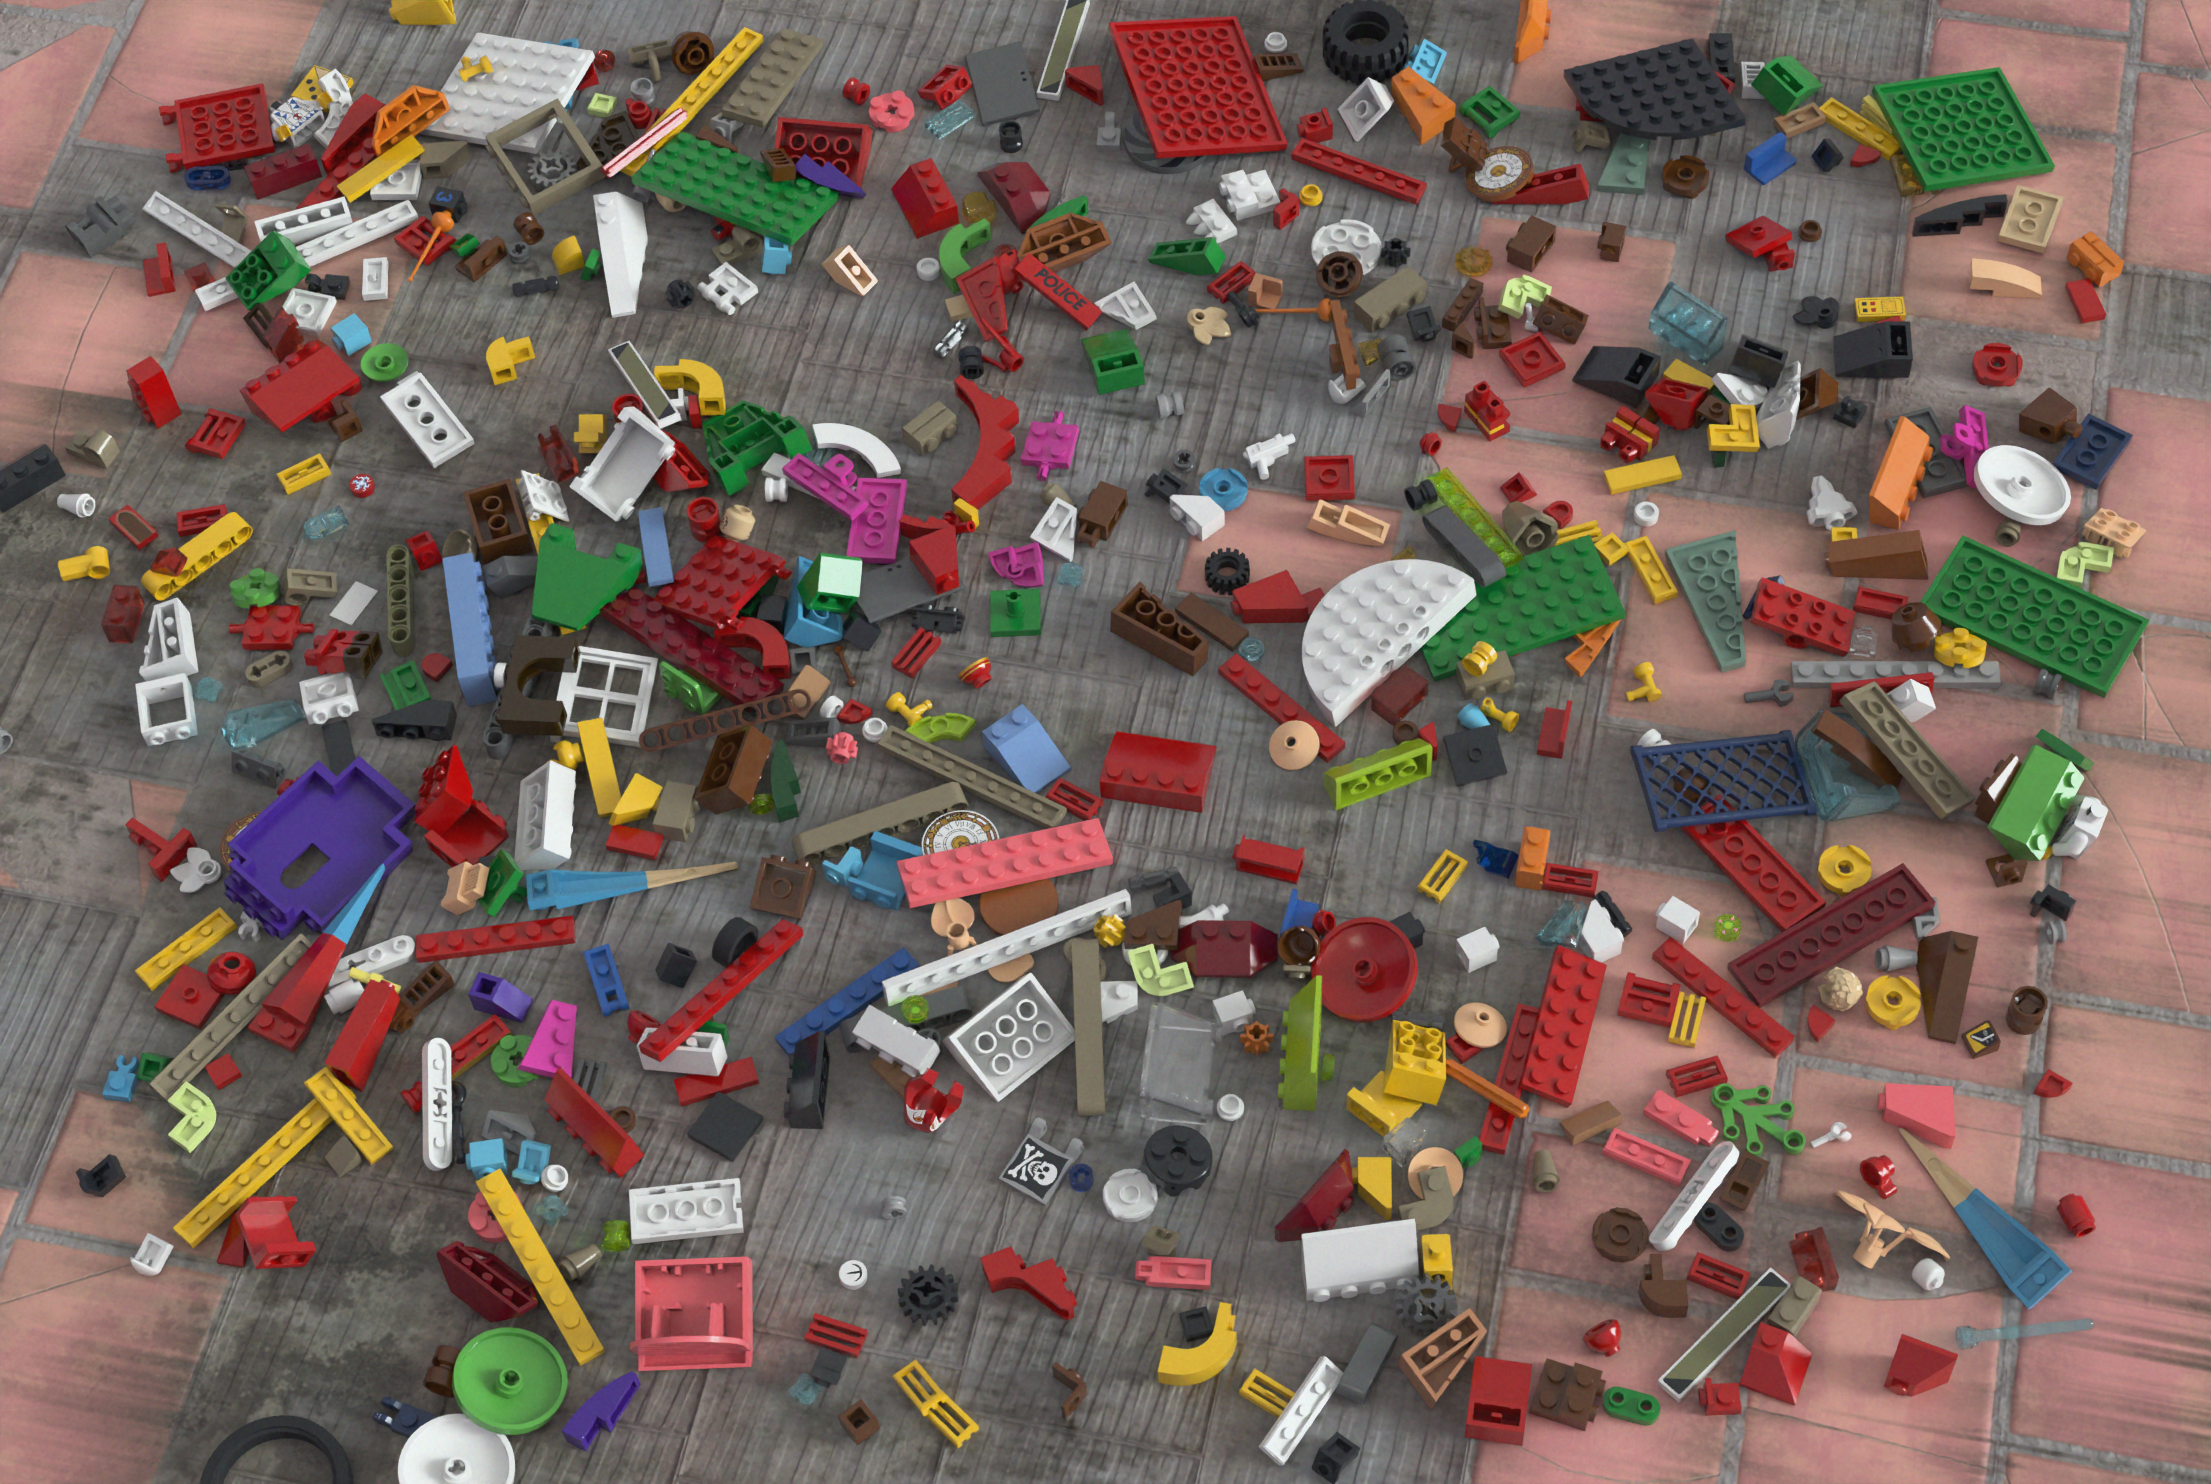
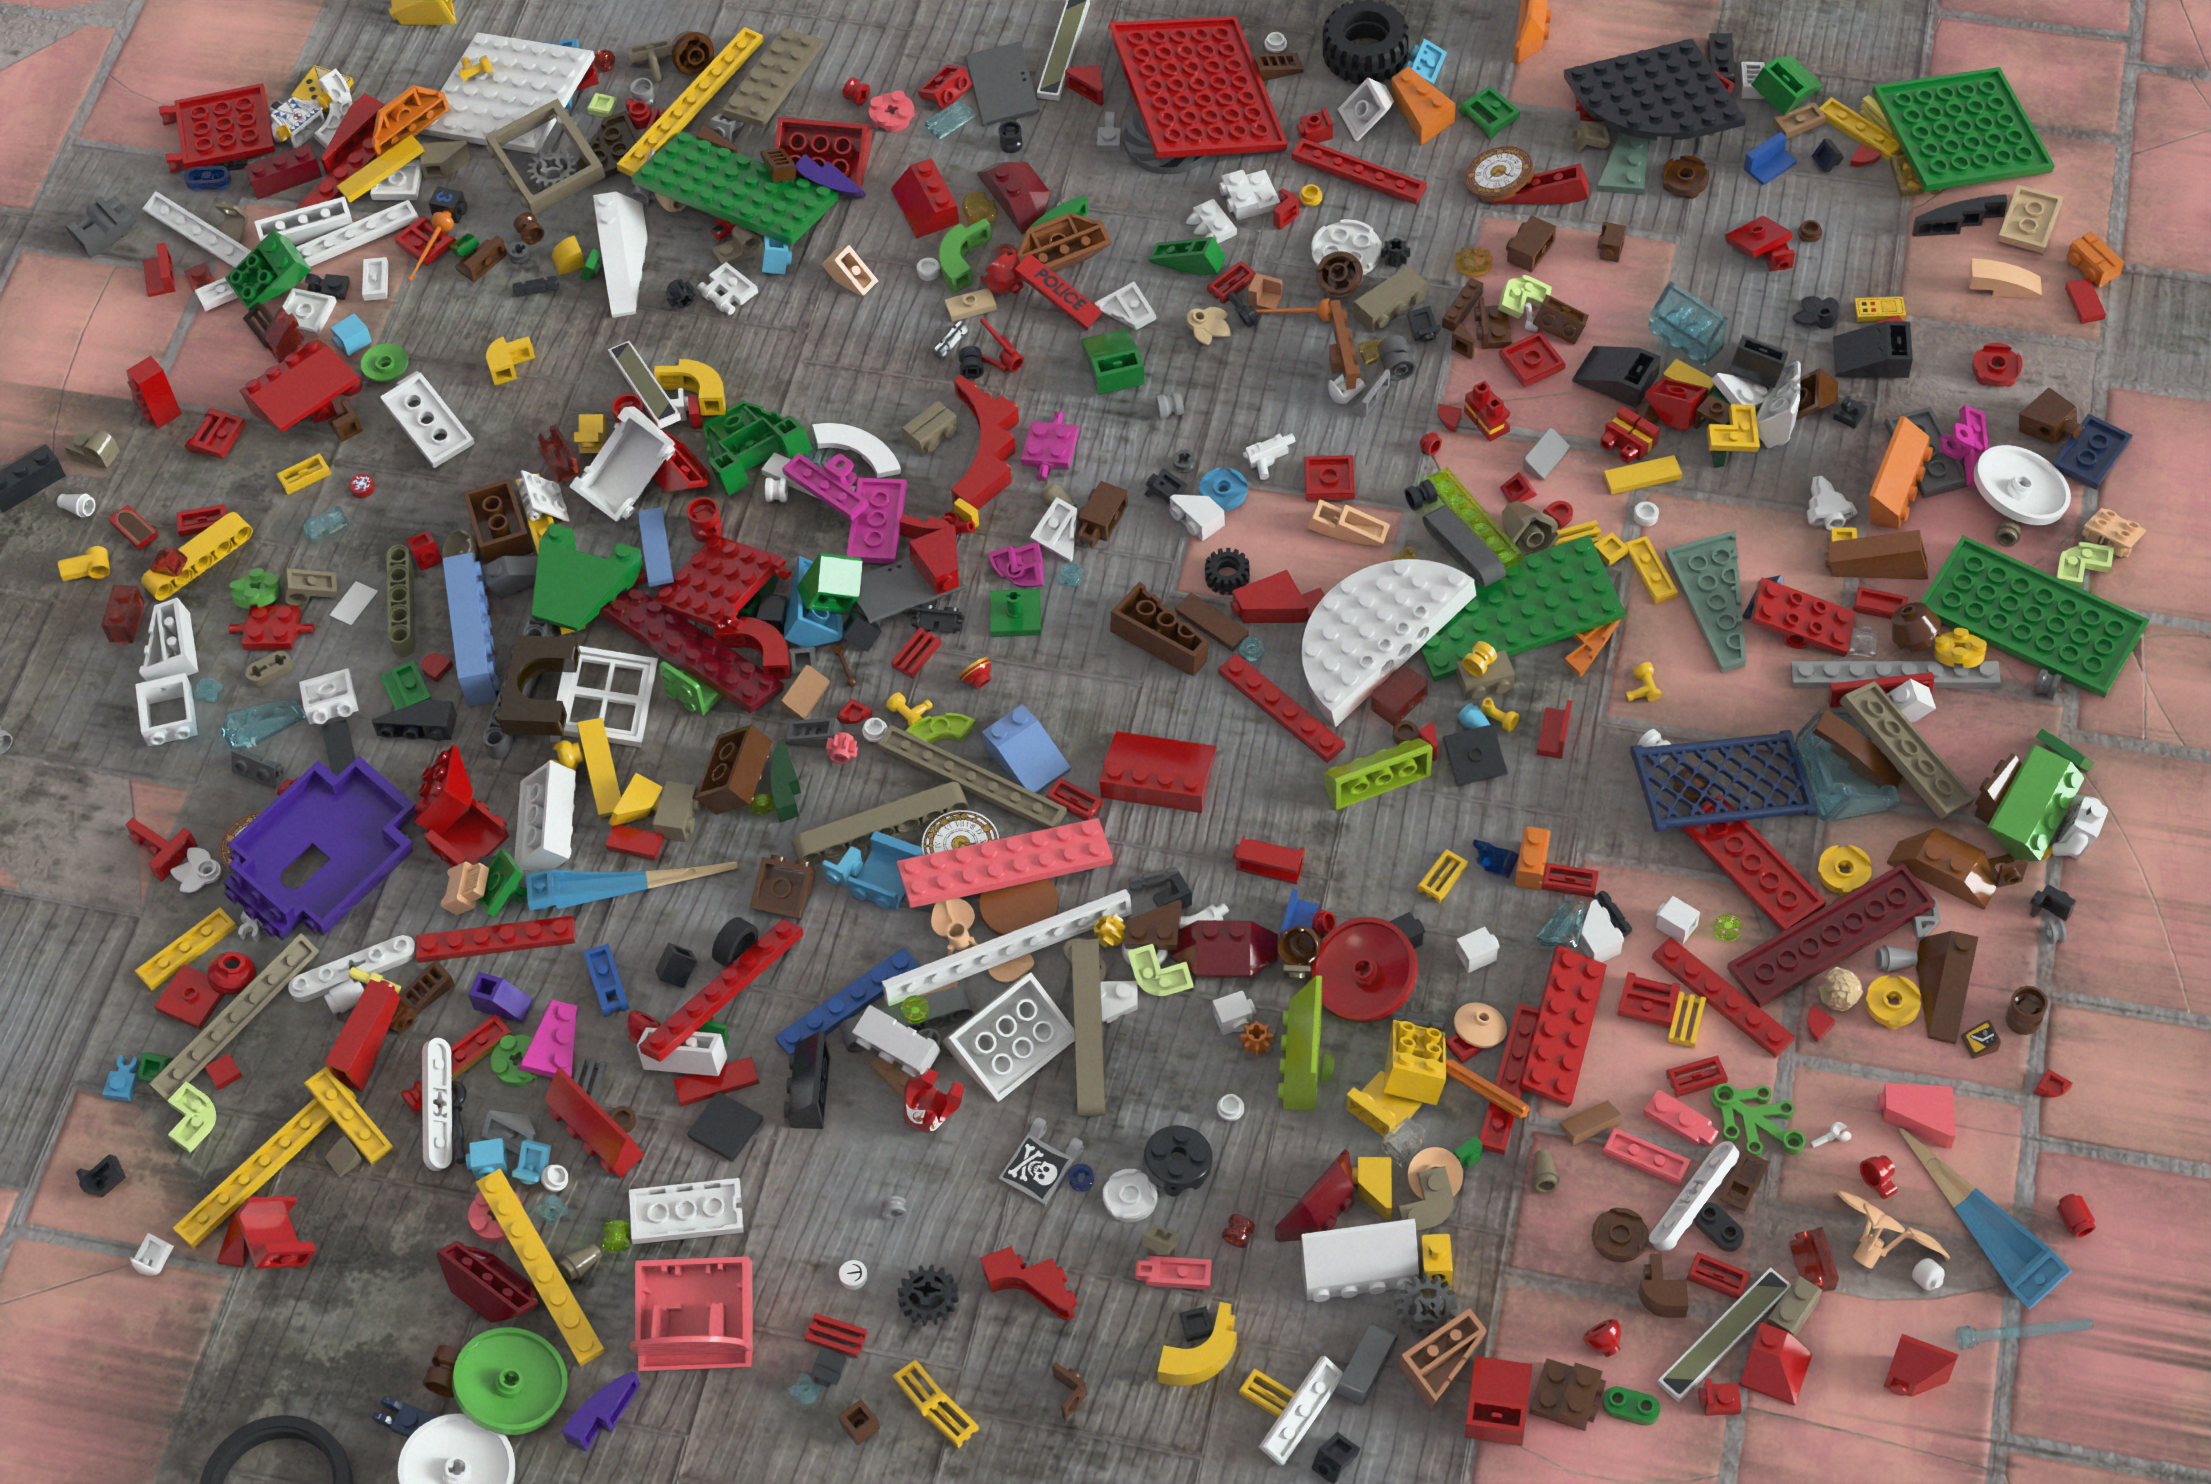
(296, 999): red plate -> none
(345, 652): hips -> none
(499, 675): white tile -> none
(644, 142): axle -> none
(714, 726): reddish brown beam -> none
(737, 523): tan head -> none
(831, 707): white tile -> none
(985, 296): red wing -> none
(1178, 1065): clear windscreen -> none
(1238, 1231): none -> clear red wheel
(1301, 753): light nougat dish -> none
(1463, 145): reddish brown piece -> none
(1545, 454): none -> light grey slope
(1773, 693): dark grey bar -> none
(1947, 865): none -> dark orange wedge

